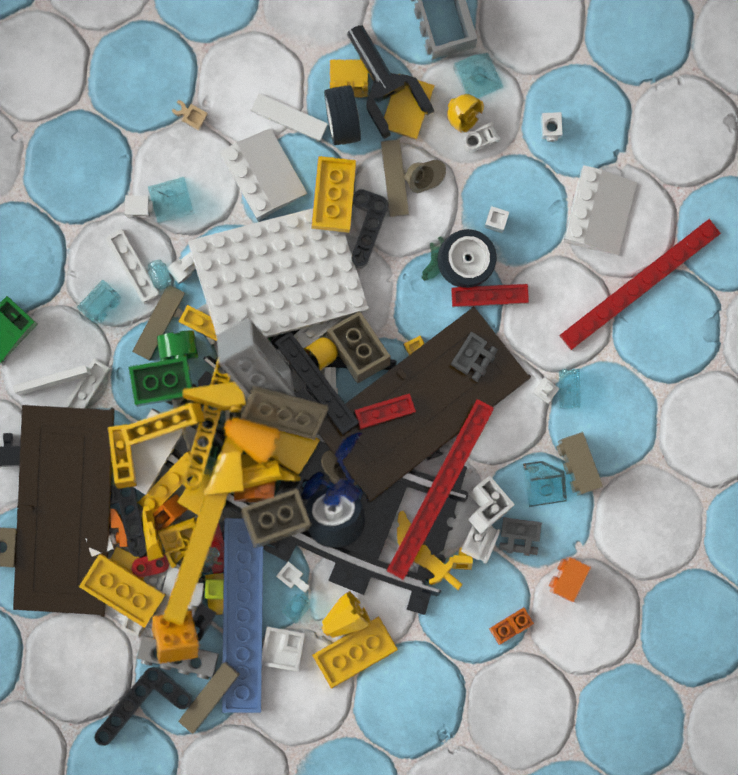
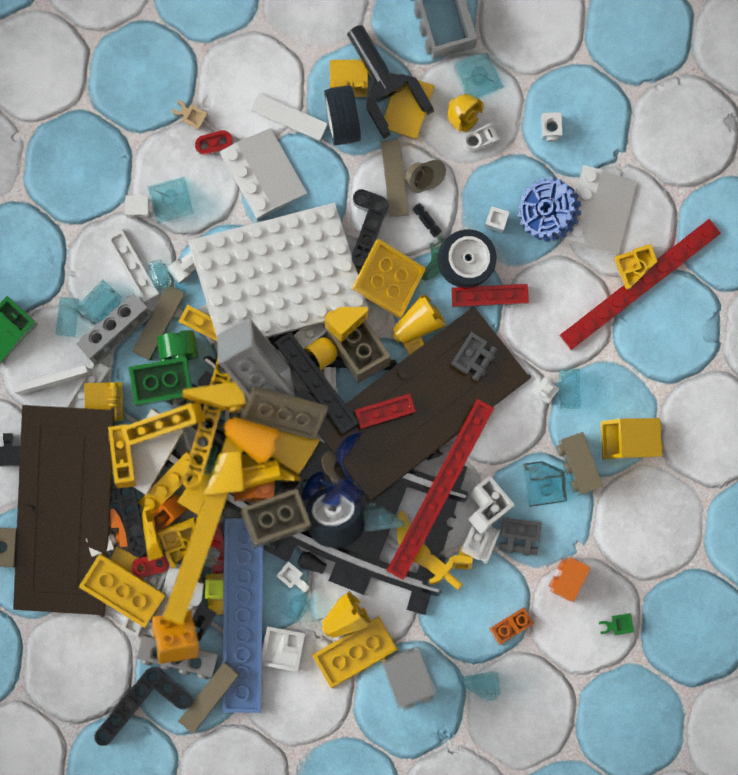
(67, 317): none -> clear light blue tile
(105, 396): none -> yellow hinge
(113, 338): none -> light grey brick
(213, 142): none -> red plate
(311, 562): none -> black cone
(333, 194): yellow plate -> none
(345, 320): none -> yellow slope
(380, 518): none -> clear light blue slope
(388, 278): none -> yellow plate
(408, 678): none -> light grey hose
(418, 321): none -> yellow cone
(427, 220): none -> black axle
(484, 684): none -> clear light blue slope
(549, 209): none -> piece
(620, 624): none -> green plate
(631, 438): none -> yellow slope
(635, 264): none -> yellow slope

